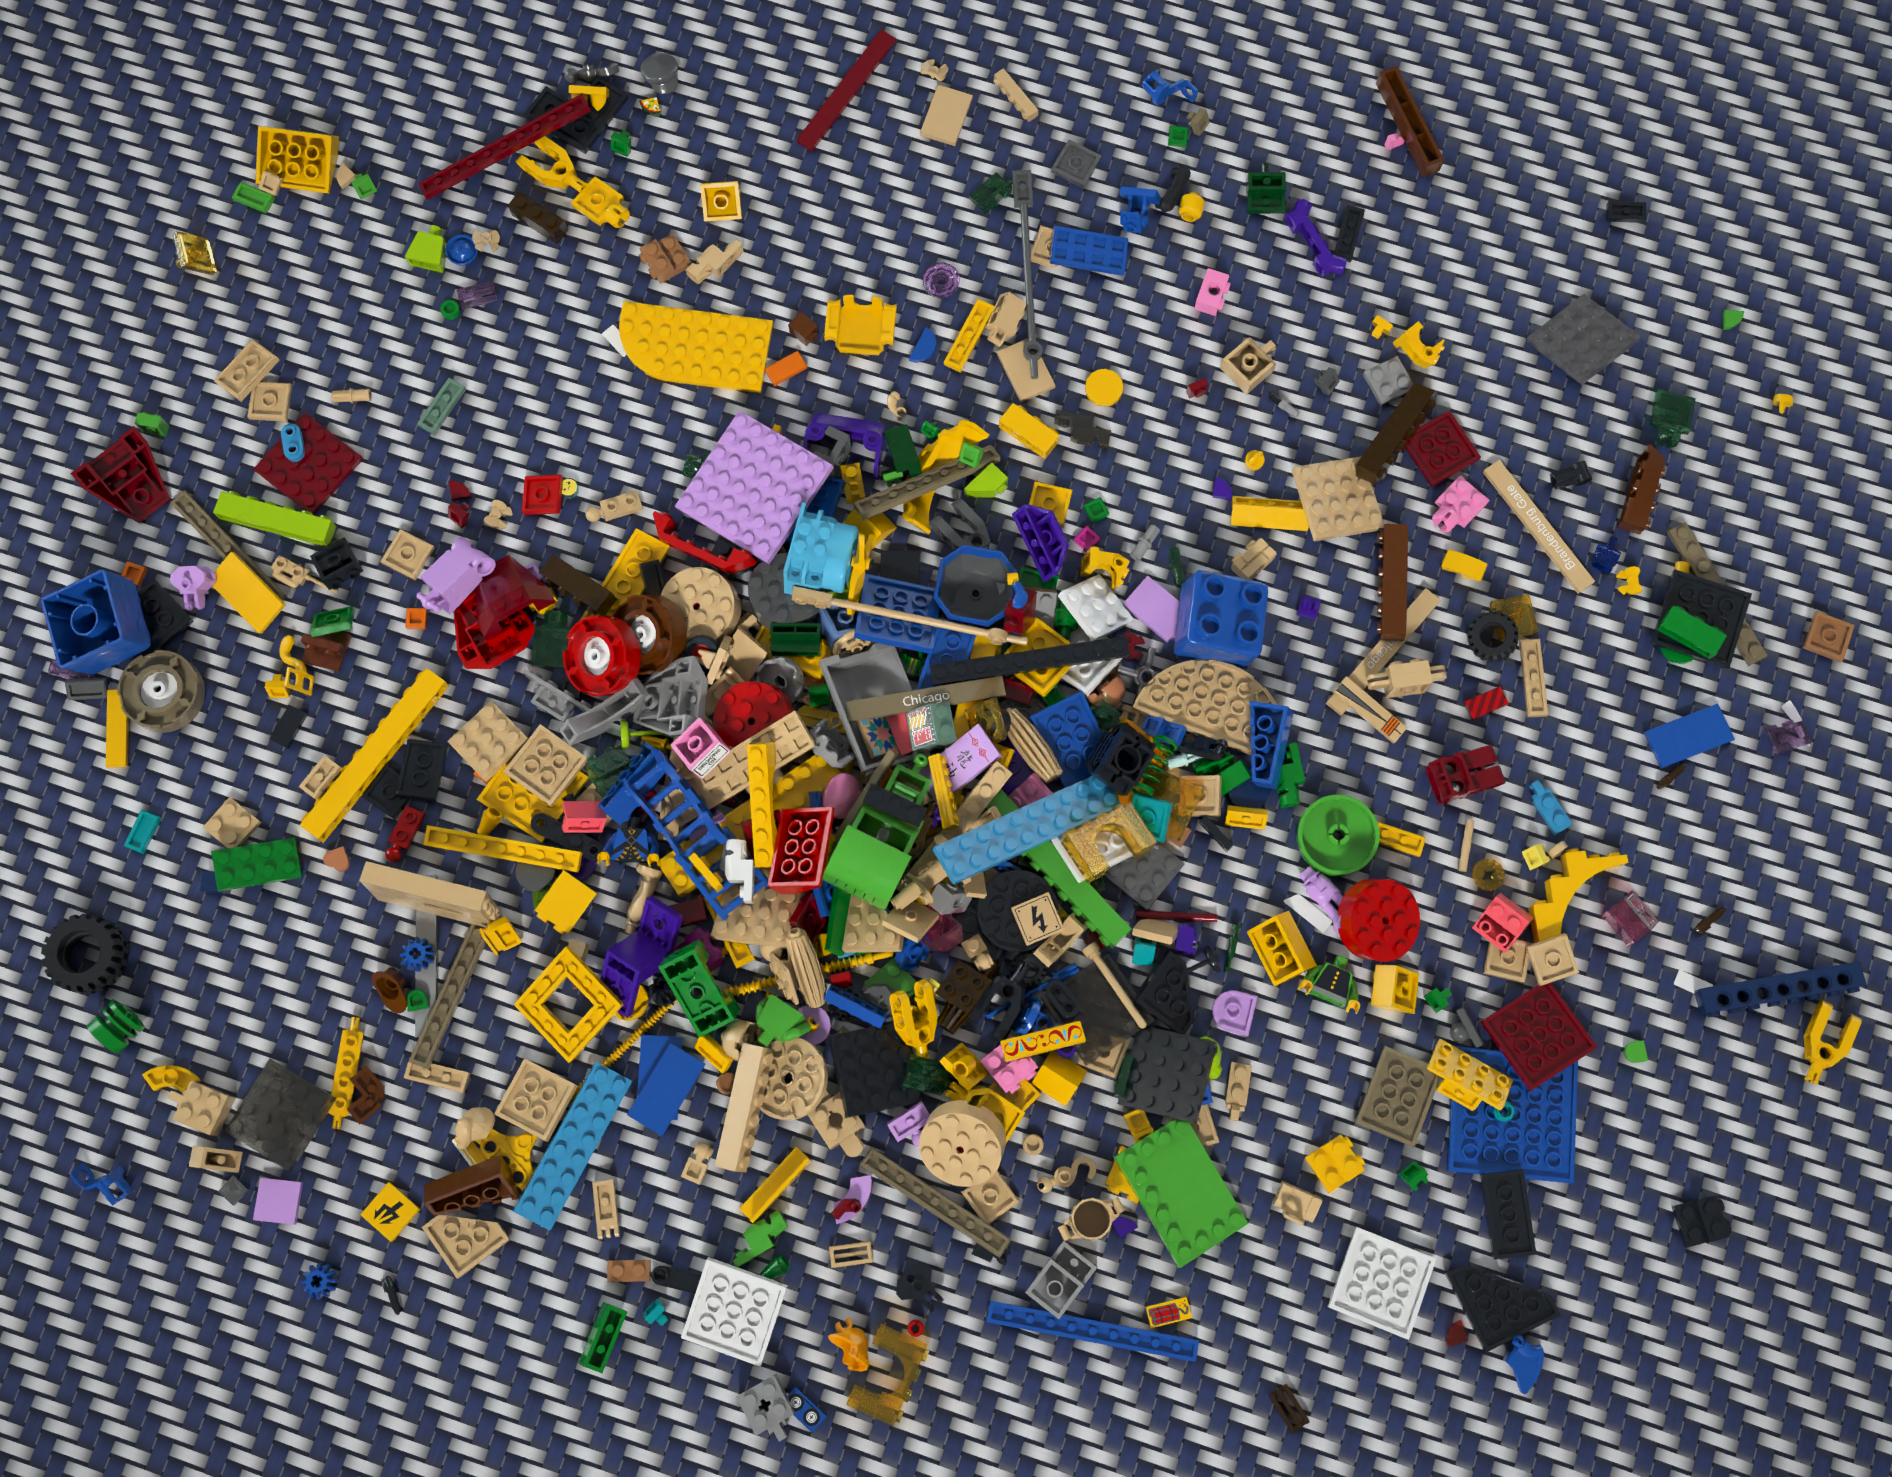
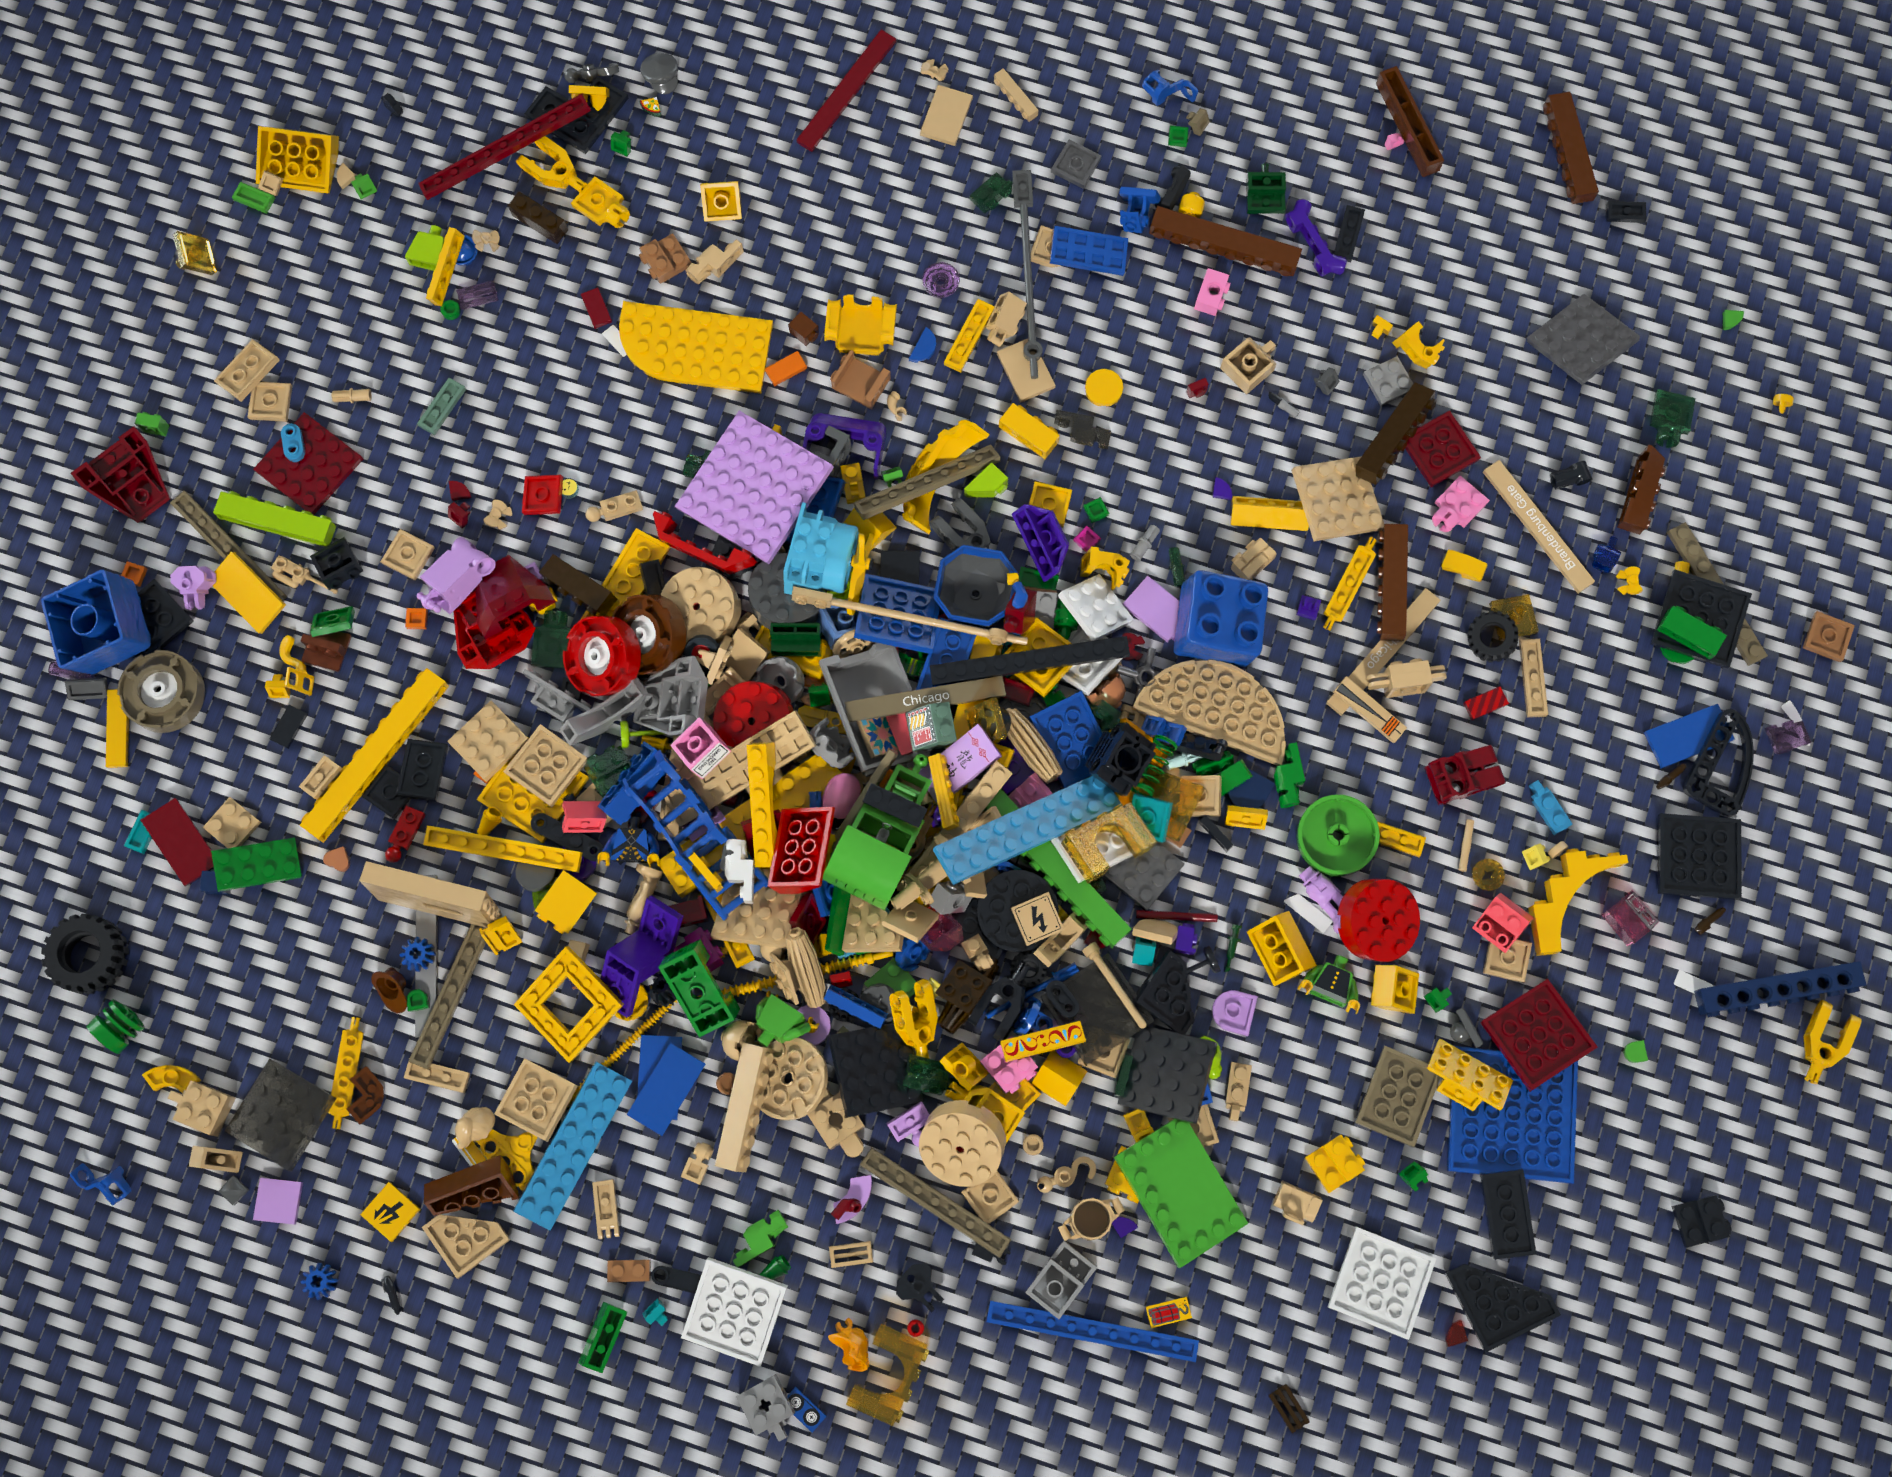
(179, 841): none -> dark red tile
(392, 105): none -> black tile
(445, 266): none -> yellow plate
(596, 308): none -> dark red tile
(713, 1053): yellow tile -> none
(775, 1185): yellow panel -> none
(859, 380): none -> medium nougat panel
(903, 450): dark green piece -> none
(930, 431): green piece -> none
(971, 454): bright green tile -> none
(1225, 241): none -> reddish brown brick
(1254, 460): yellow tile -> none
(1269, 740): blue wedge -> none
(1349, 583): none -> yellow plate
(1509, 1112): teal plate -> none
(1525, 1362): blue arm -> none
(1552, 959): tan tile -> none
(1570, 148): none -> reddish brown brick
(1699, 856): none -> black plate
(1710, 763): none -> black beam

